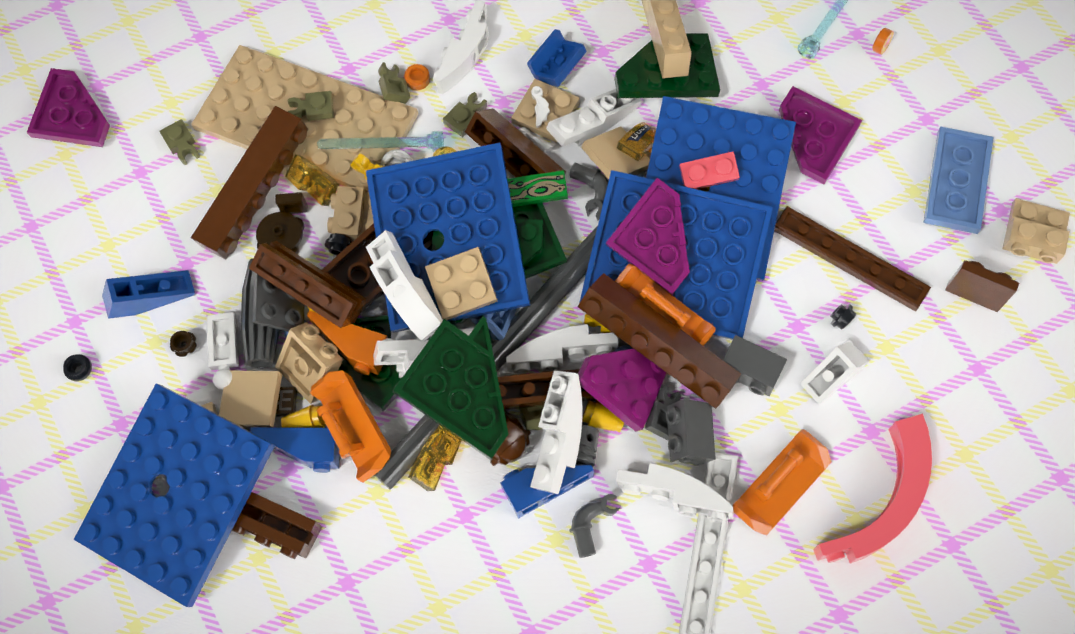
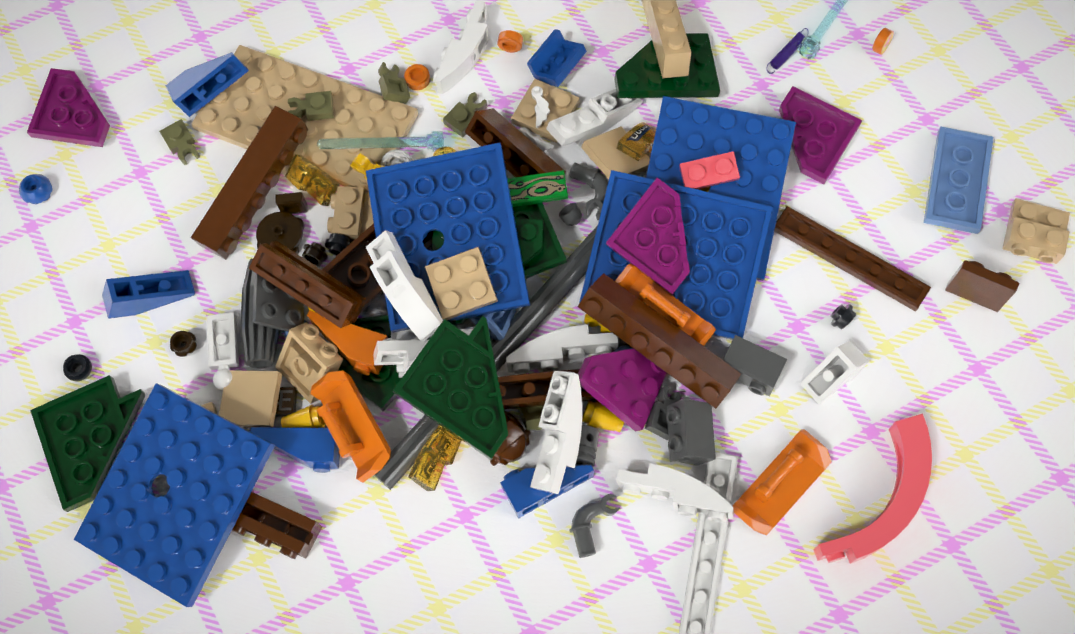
(37, 195): none -> blue plate
(83, 437): none -> dark green wing
(204, 82): none -> blue slope
(314, 253): none -> dark brown plate
(510, 41): none -> orange tile
(570, 214): none -> dark grey hinge
(786, 52): none -> dark purple piece

